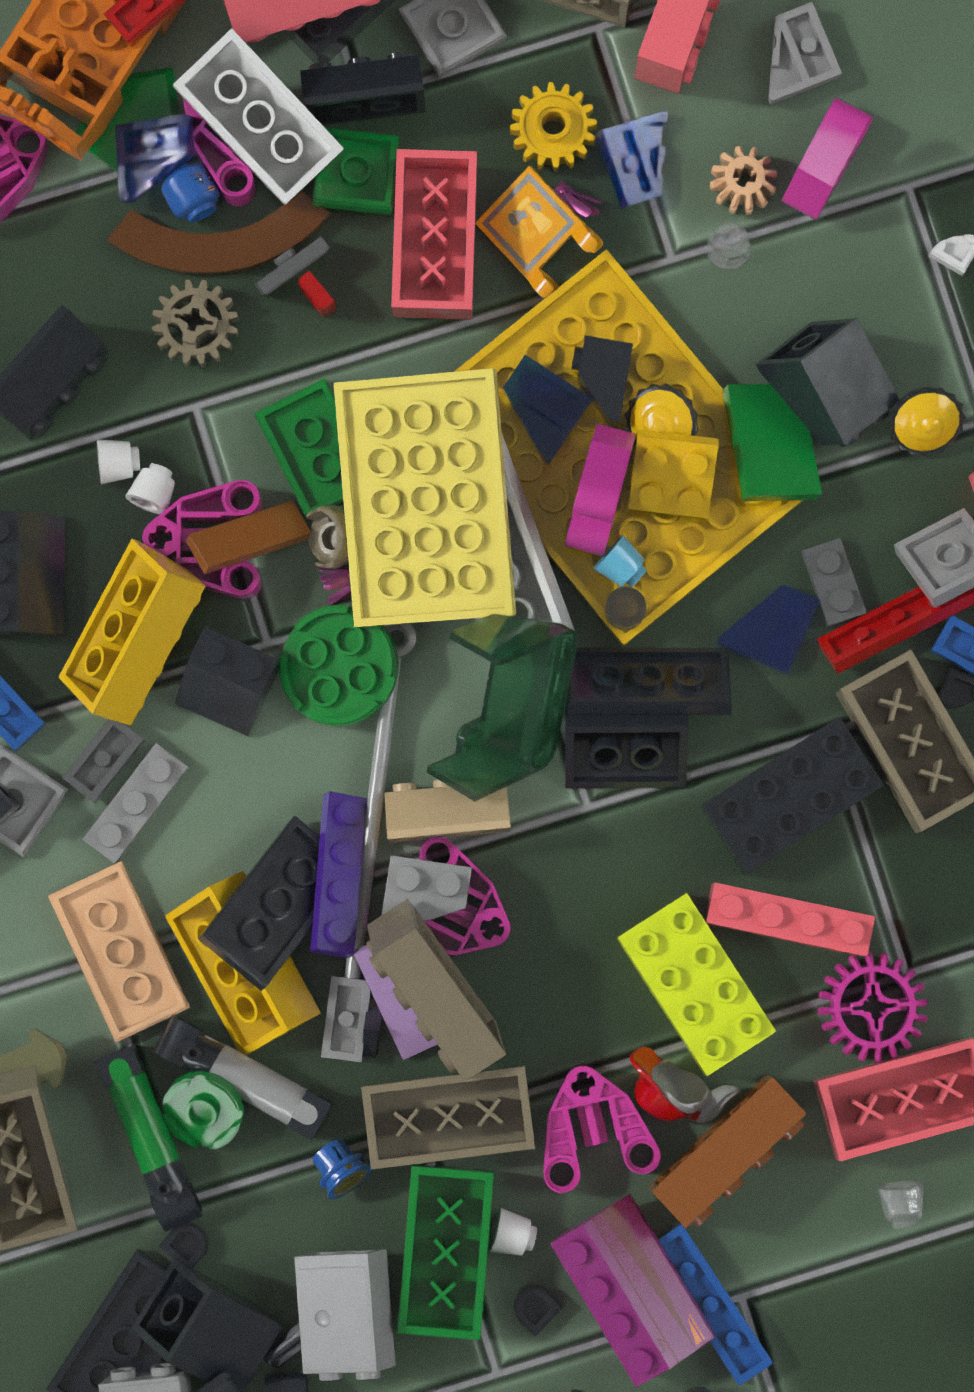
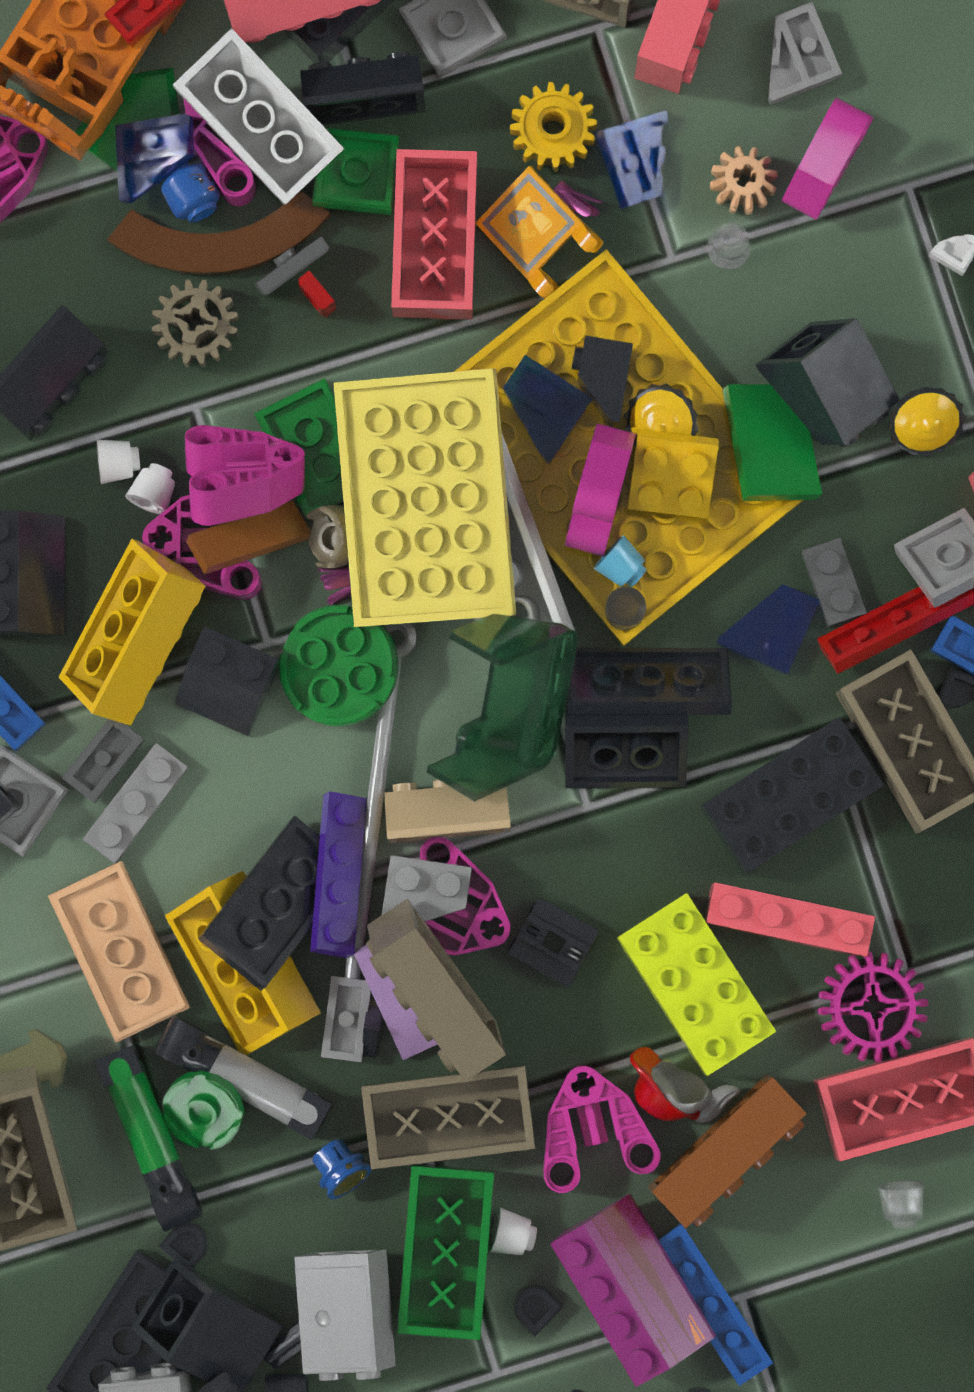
(239, 473): none -> dark pink connector
(560, 966): none -> black piece

